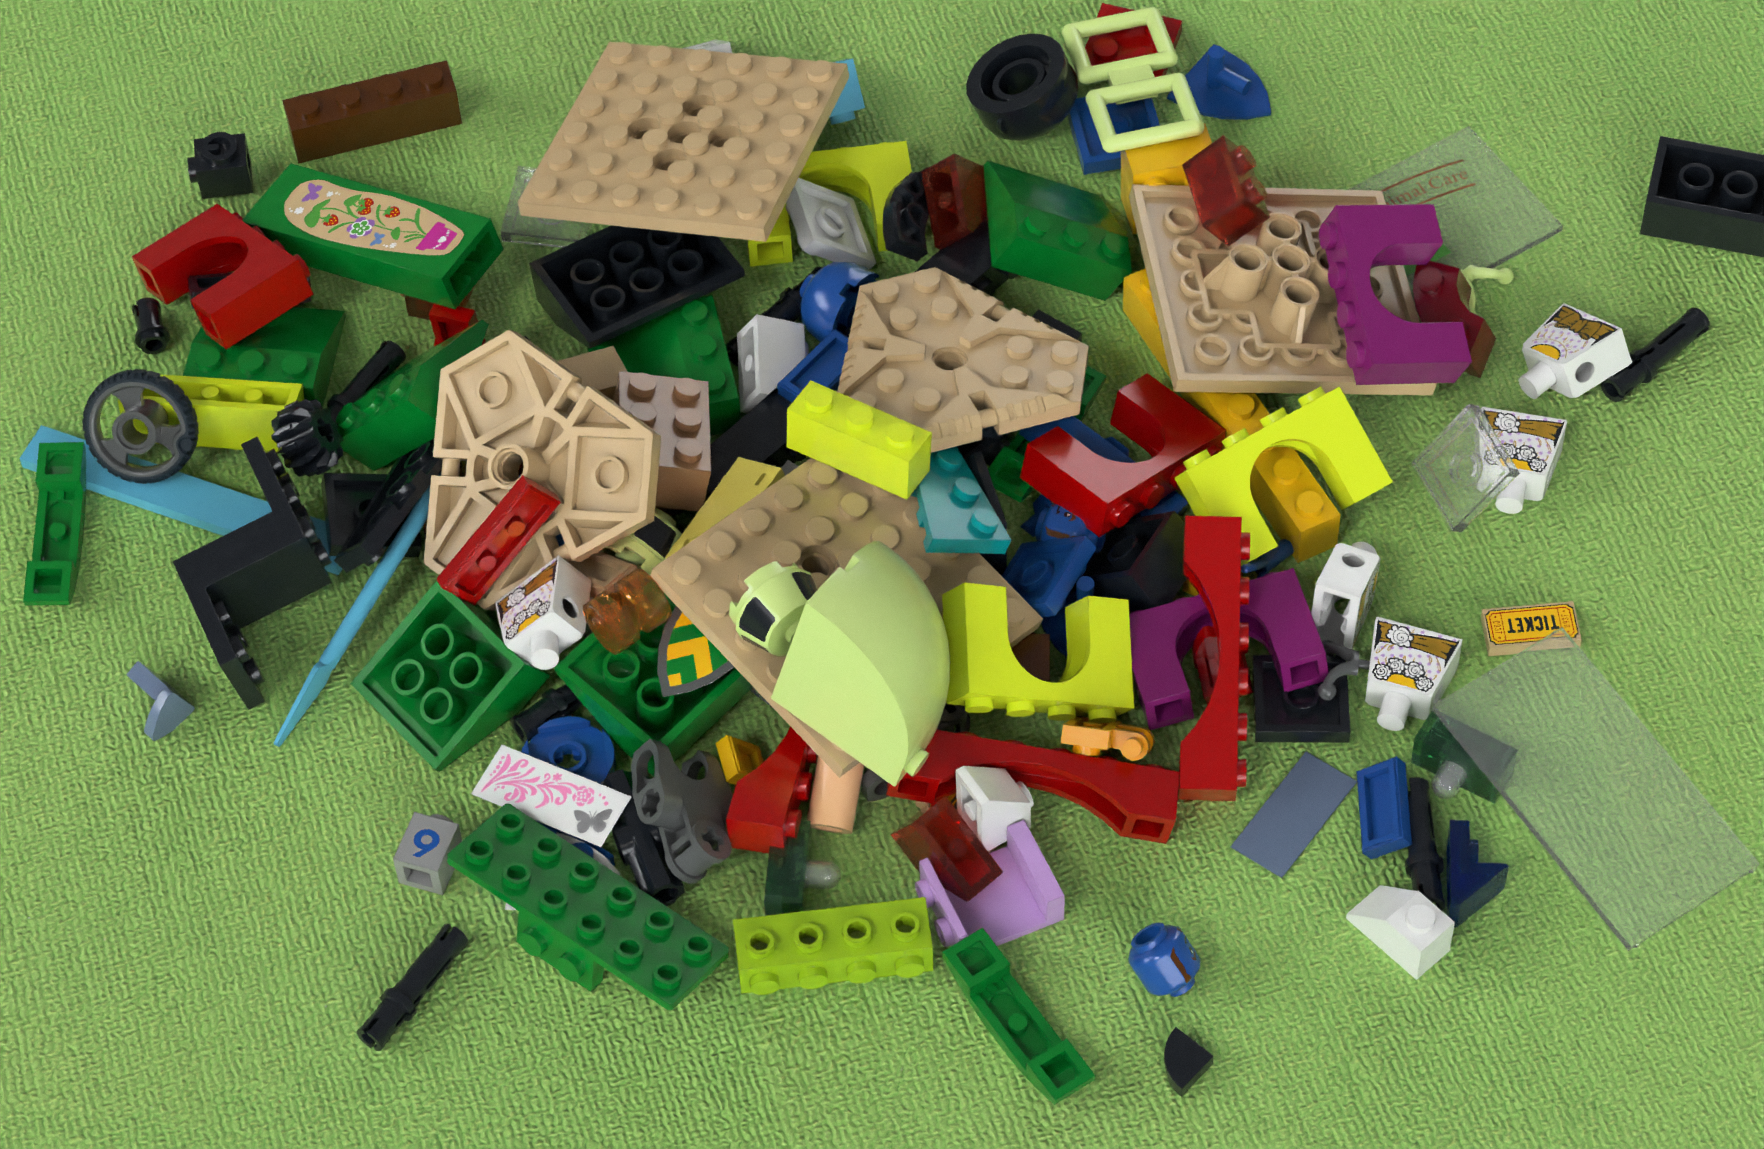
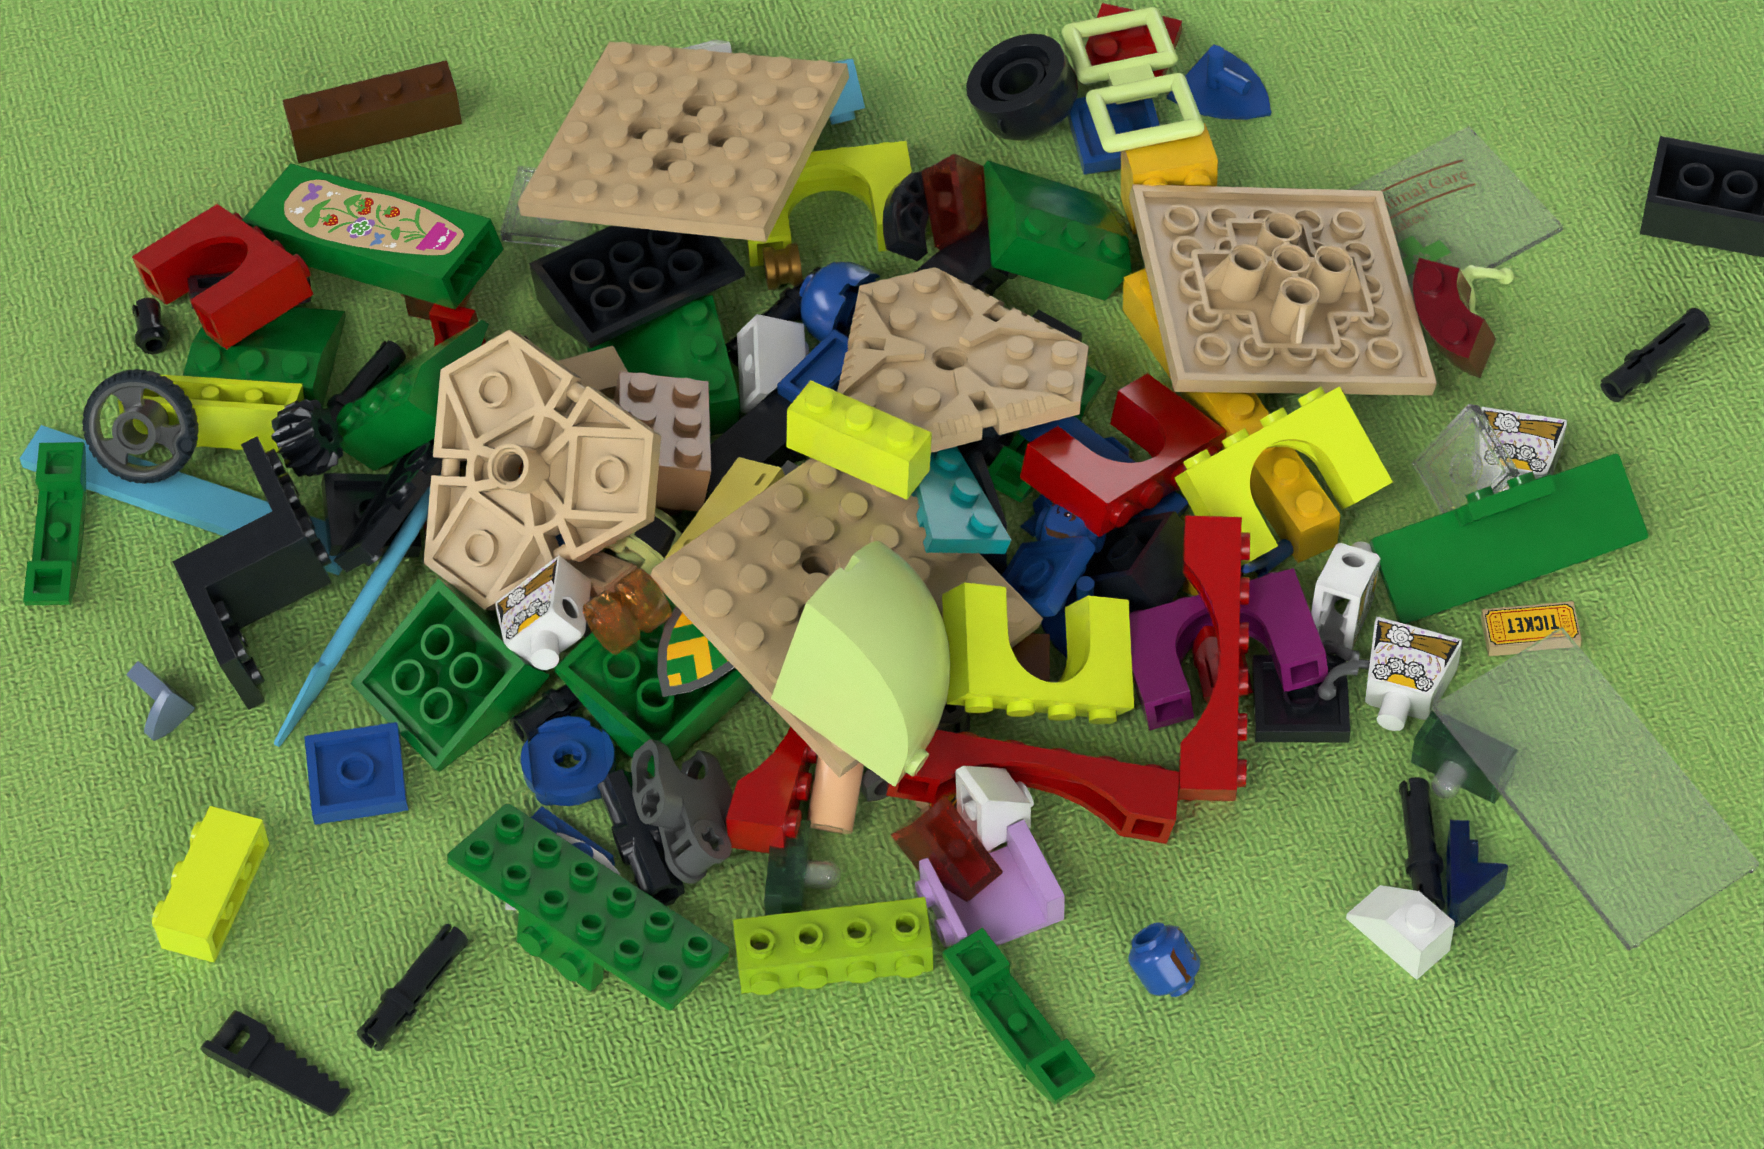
(210, 883): none -> neon yellow brick
(221, 165): black brick -> none
(274, 1064): none -> black piece
(356, 773): none -> blue plate
(424, 851): light grey brick -> none
(498, 540): red tile -> none
(552, 795): white sticker -> none
(737, 758): yellow tile -> none
(772, 606): yellowish green cone -> none
(782, 266): none -> pearl gold wheel
(828, 224): white plate -> none
(1093, 737): light orange plate -> none
(1184, 1061): black tile -> none
(1226, 190): clear red brick -> none
(1293, 814): sand blue sticker -> none
(1378, 342): magenta arch -> none
(1384, 808): blue tile -> none
(1508, 537): none -> green bracket
(1572, 354): white torso -> none

